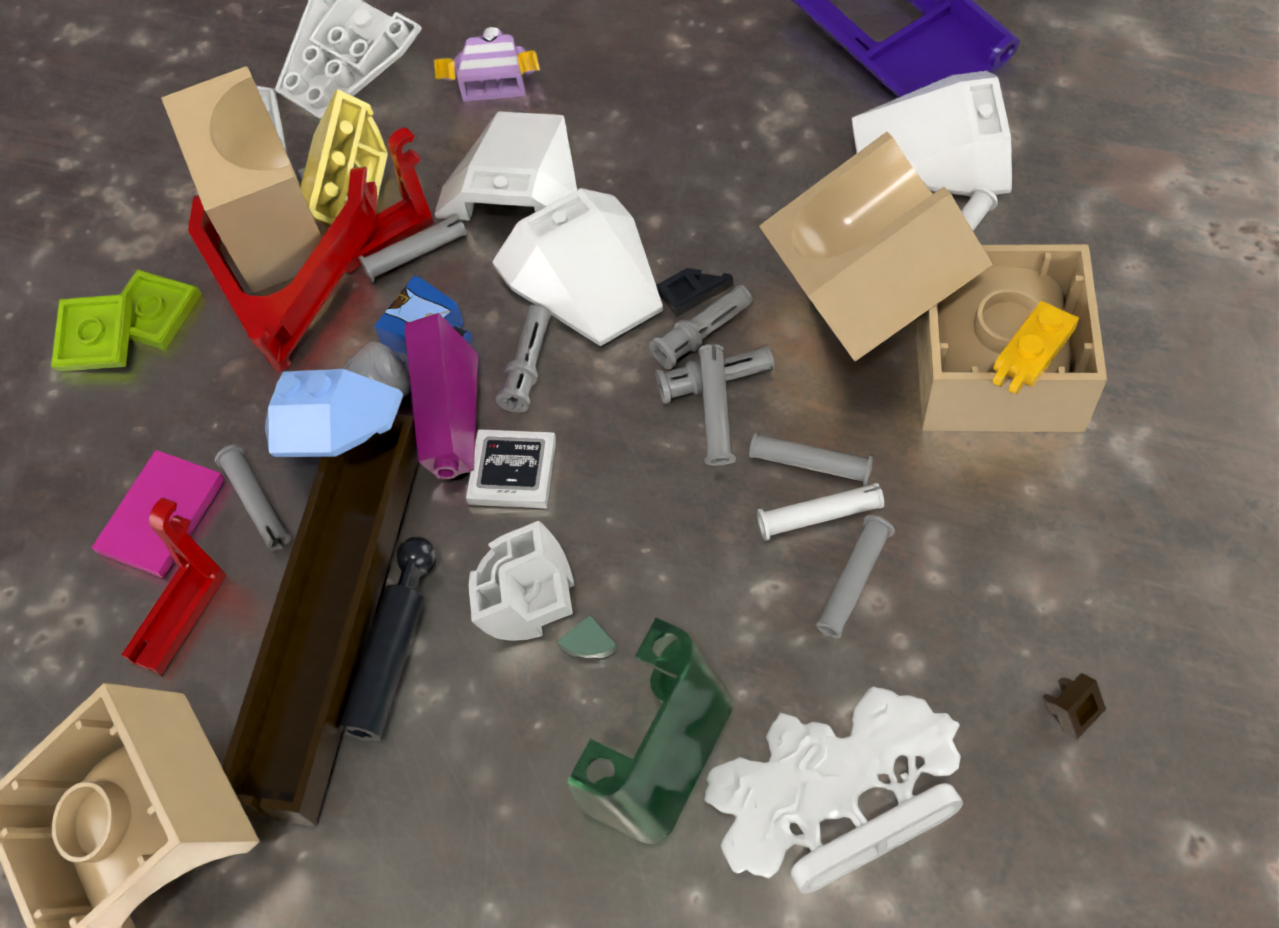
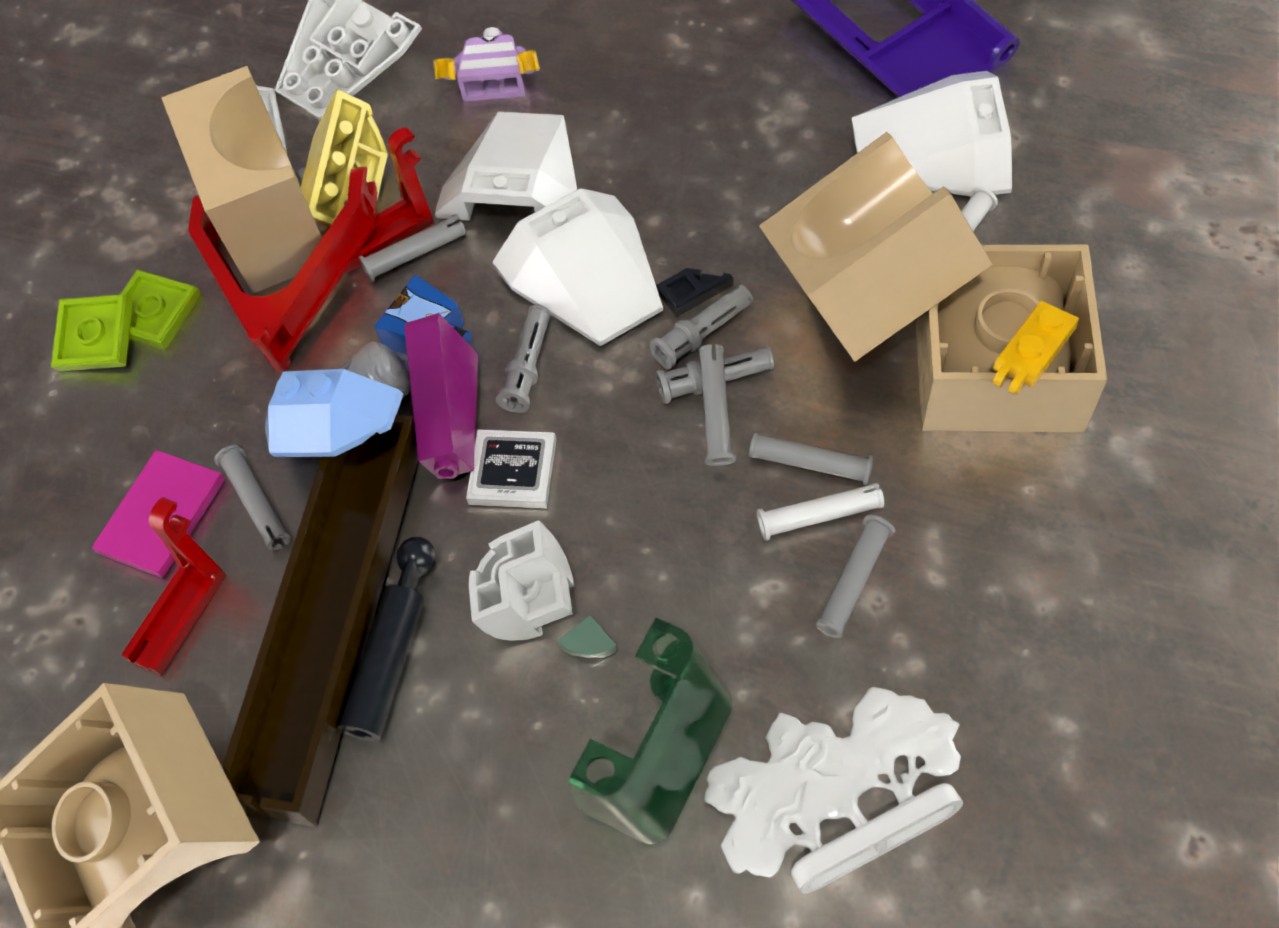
(1077, 704): dark brown tile -> none

